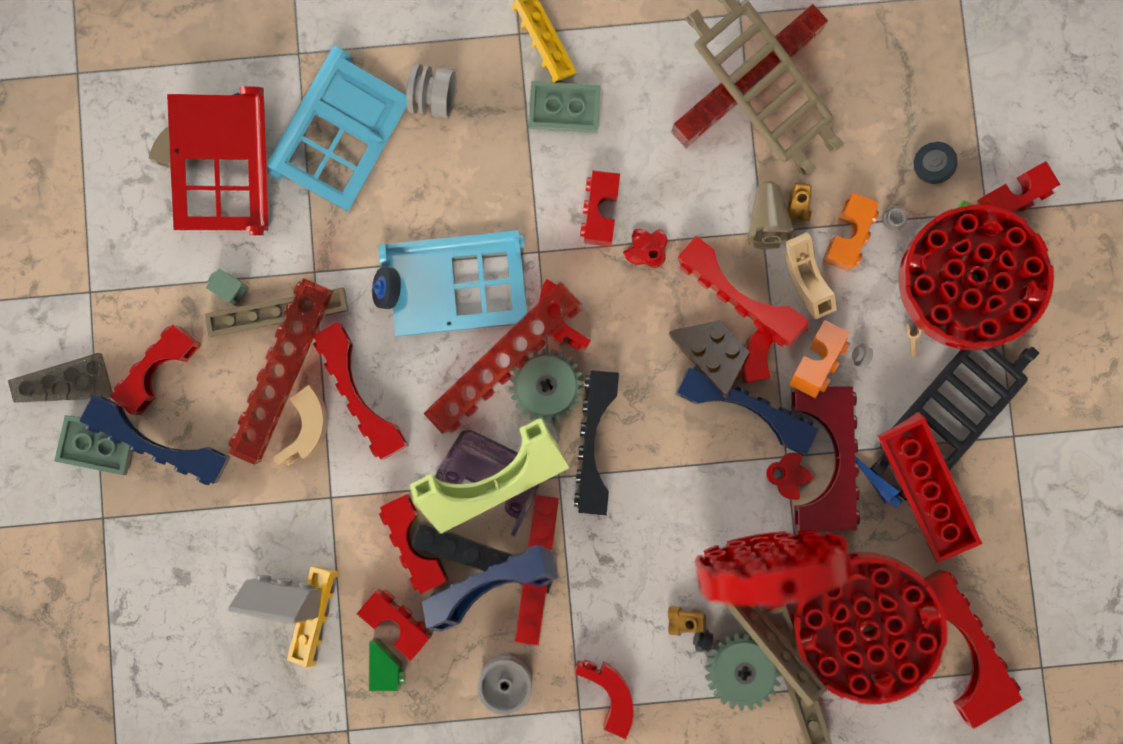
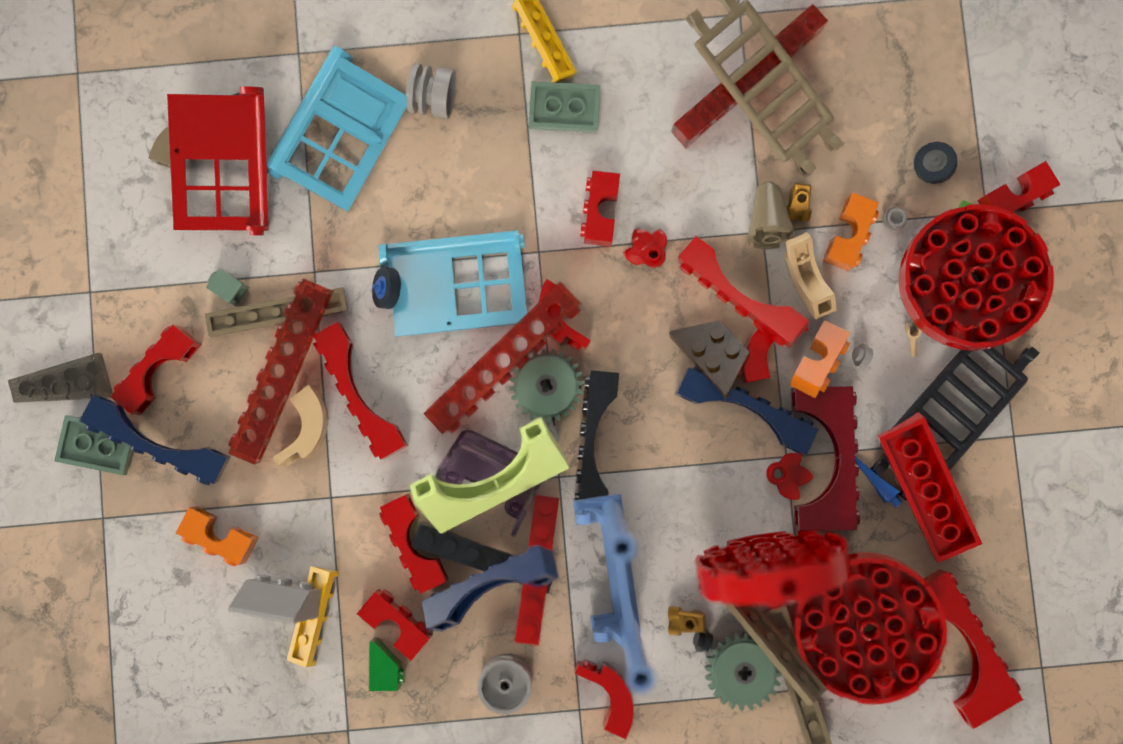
(198, 529): none -> orange arch
(623, 623): none -> medium blue arch

